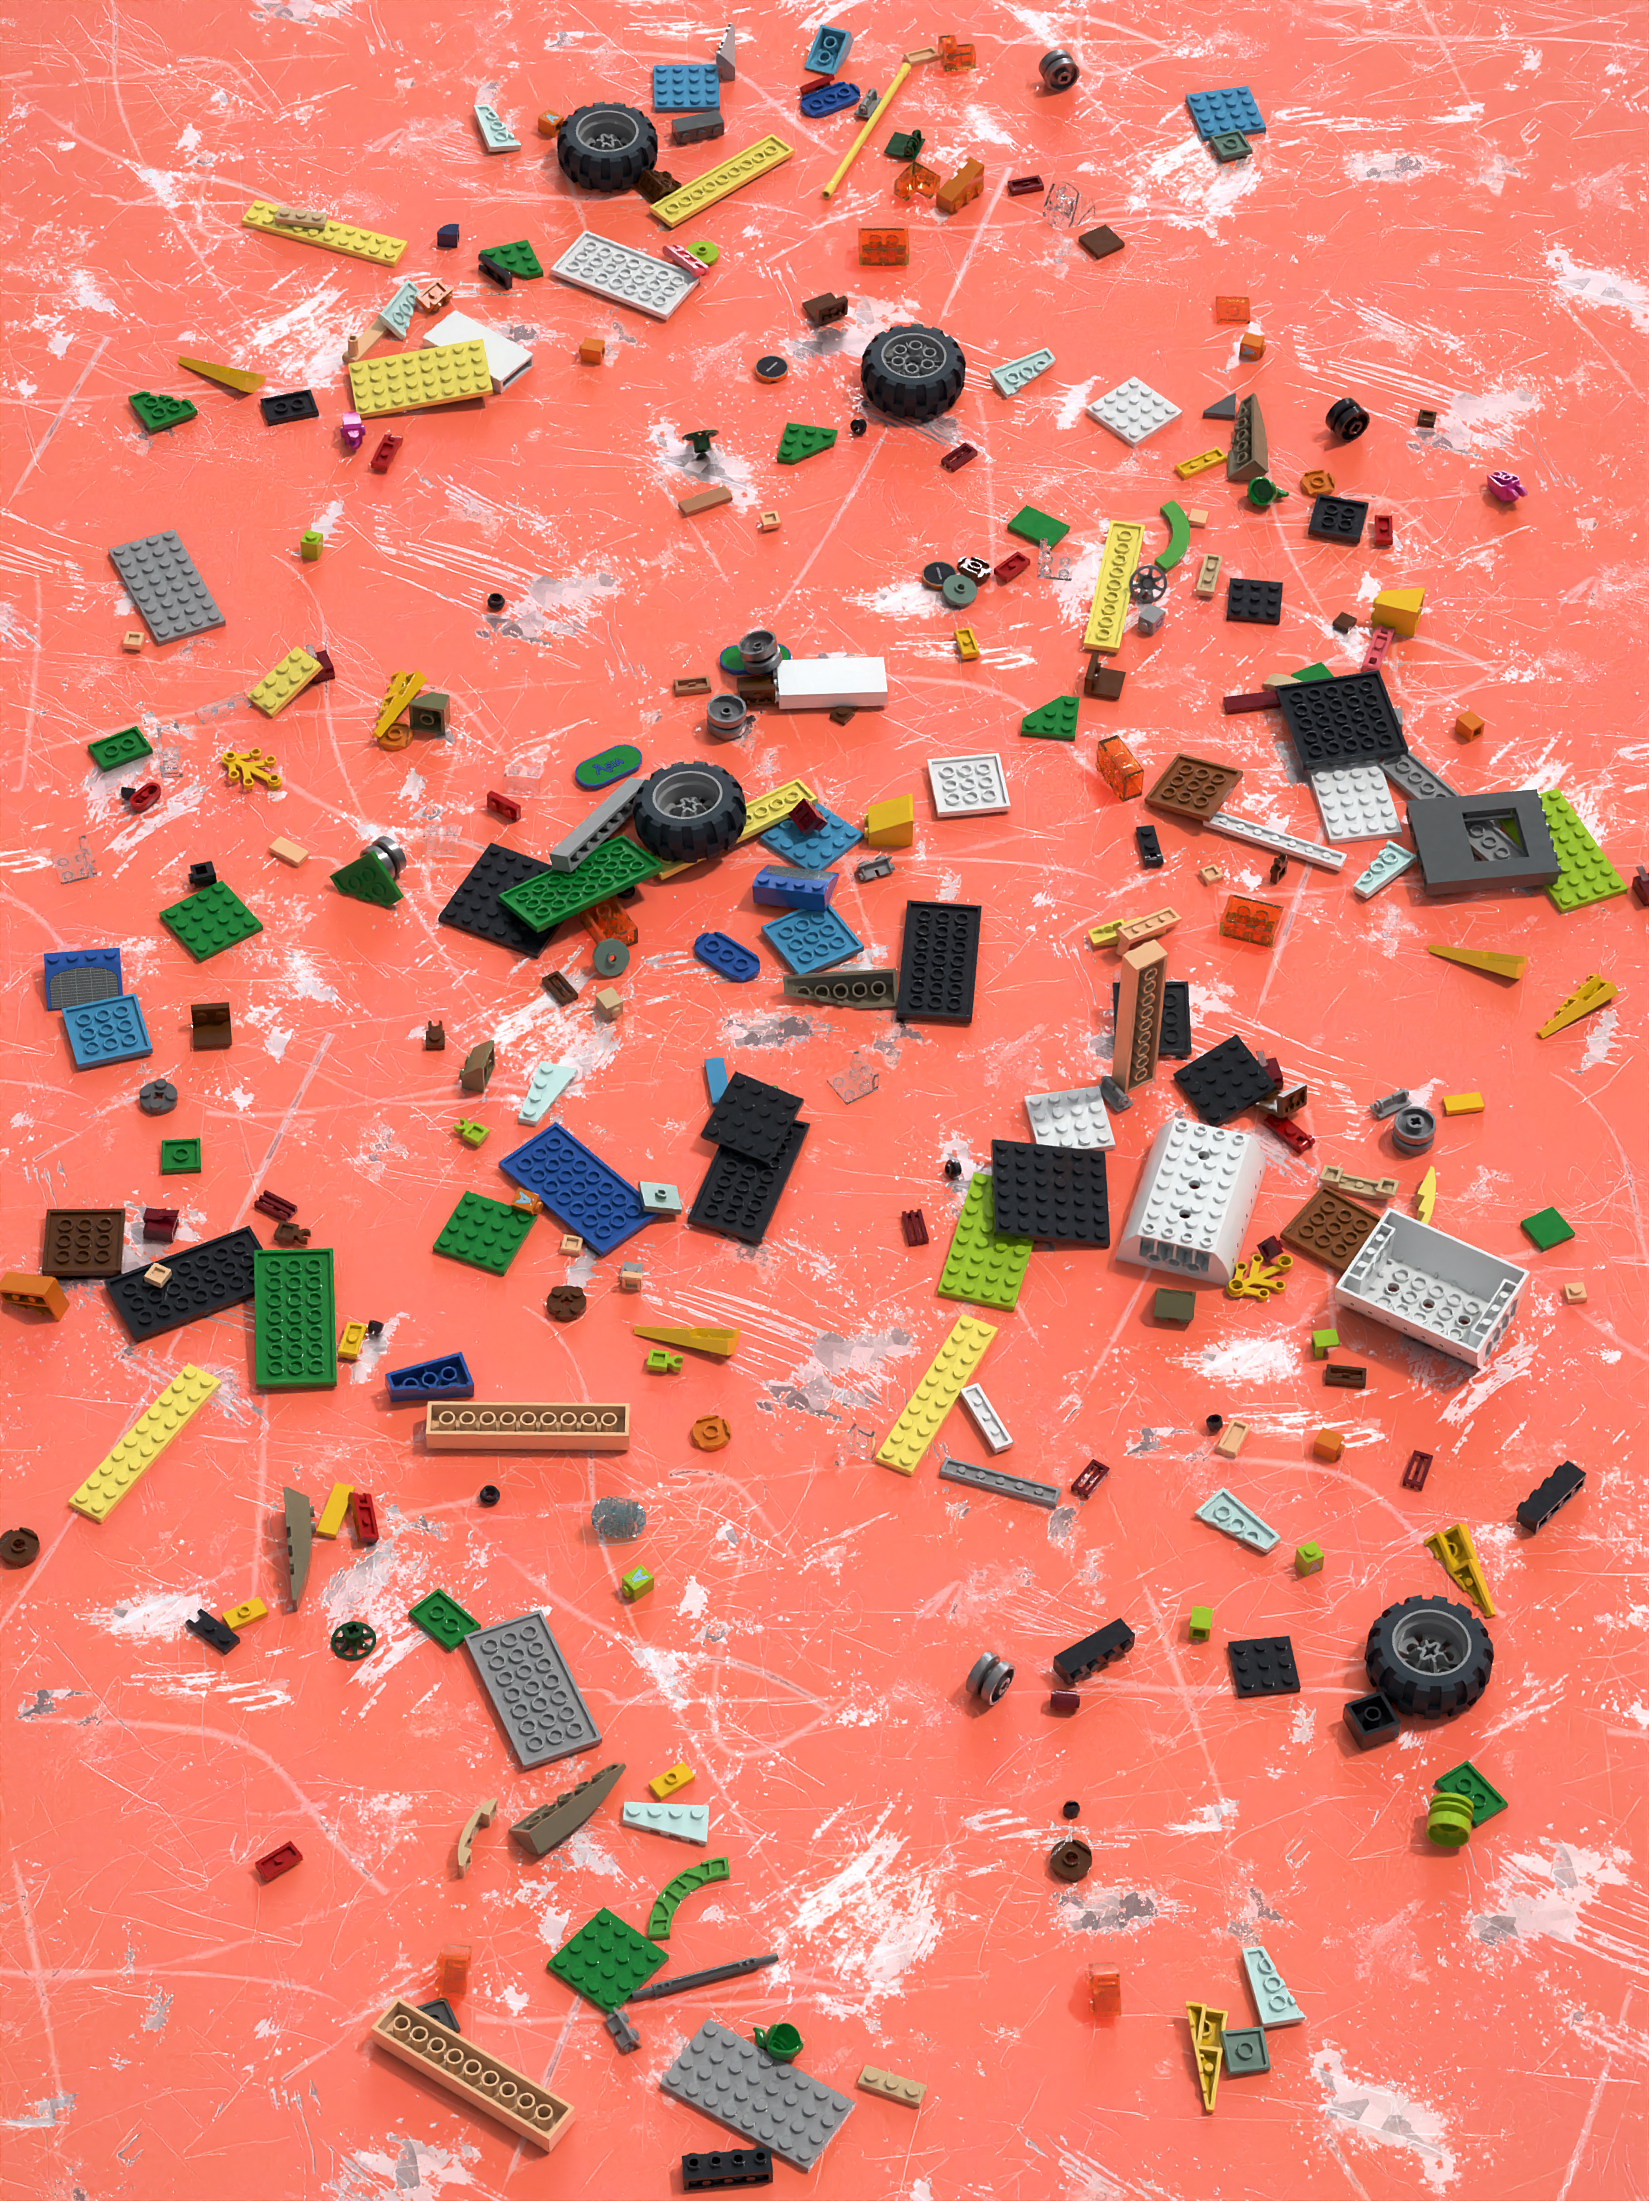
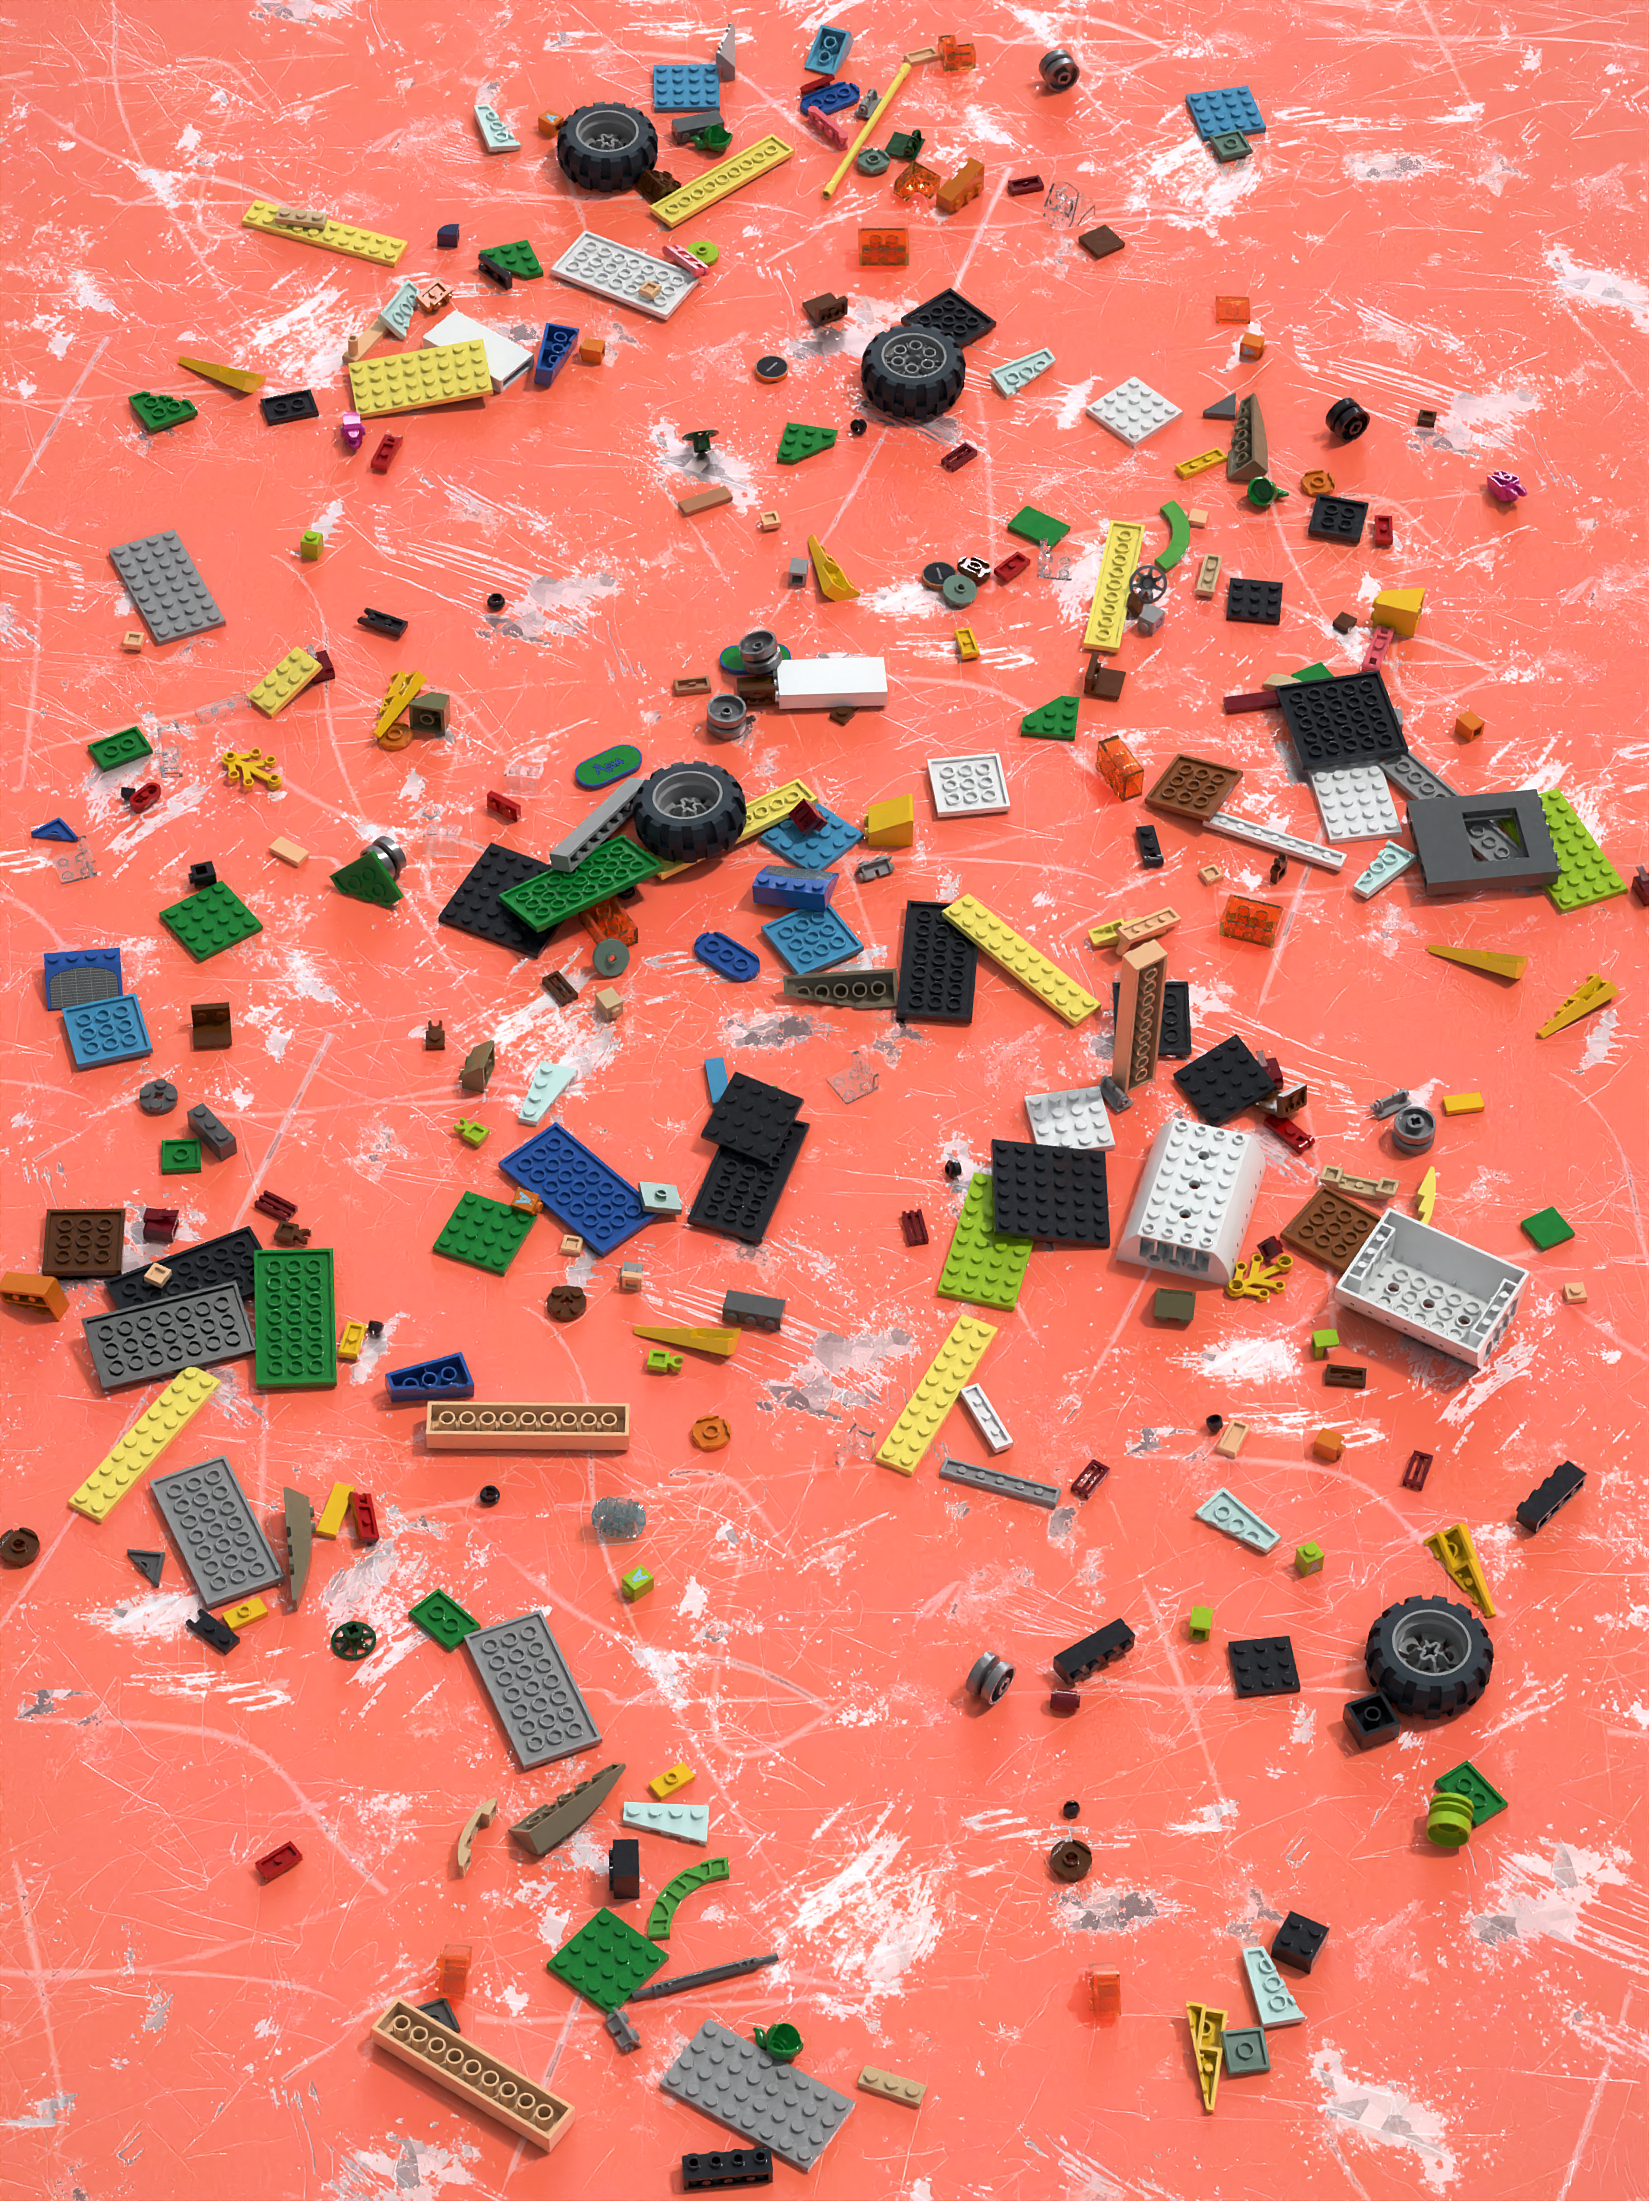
(55, 830): none -> blue tile
(149, 1562): none -> dark grey tile
(169, 1335): none -> plate
(212, 1132): none -> dark grey brick
(216, 1531): none -> light grey plate
(383, 622): none -> black hinge
(555, 349): none -> blue wedge
(624, 1869): none -> black brick
(649, 290): none -> light nougat tile
(714, 138): none -> green hair
(753, 1310): none -> dark grey brick
(798, 572): none -> light grey brick
(828, 127): none -> coral plate
(830, 574): none -> yellow wedge
(873, 161): none -> sand green plate
(953, 316): none -> black plate
(1021, 960): none -> light yellow plate
(1134, 604): none -> reddish brown tile
(1300, 1942): none -> black brick

